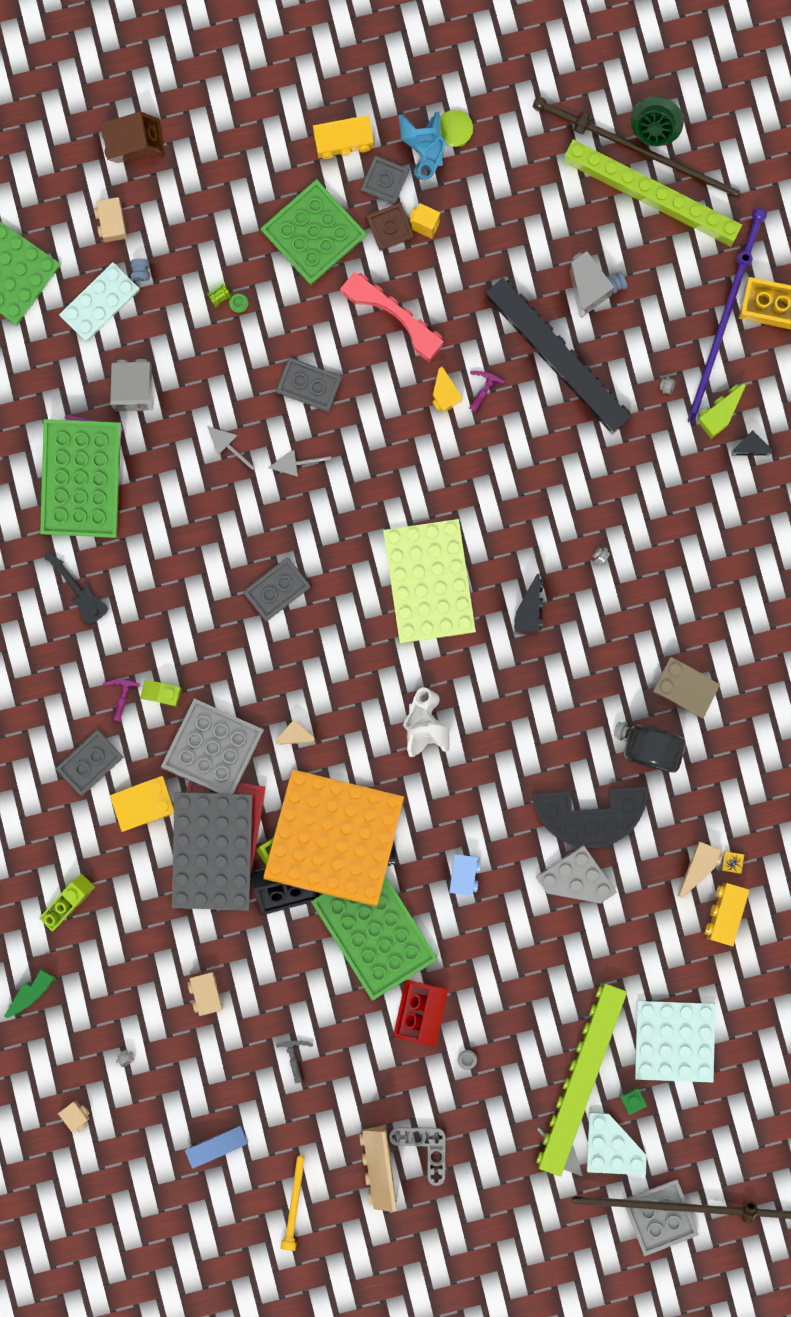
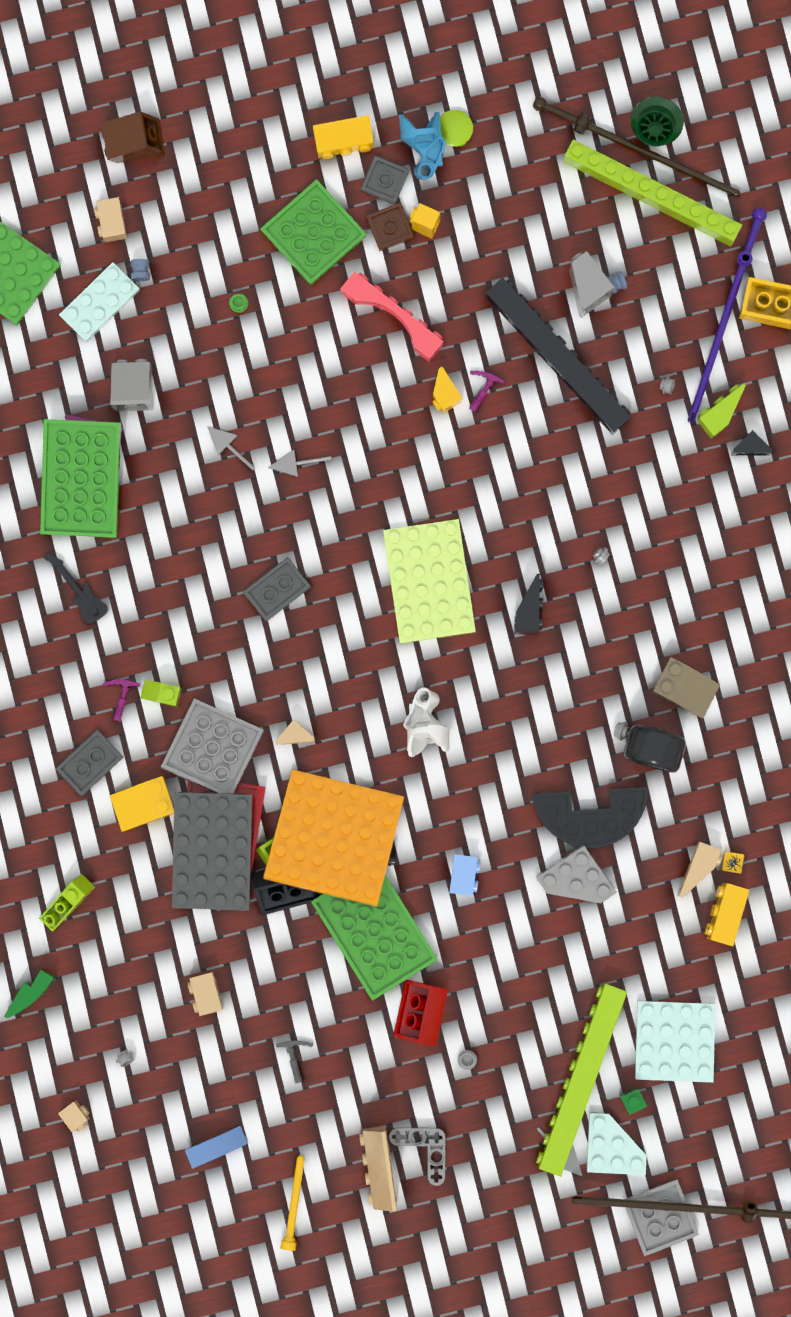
(219, 295): clear neon green bush -> none
(308, 384): dark grey tile -> none

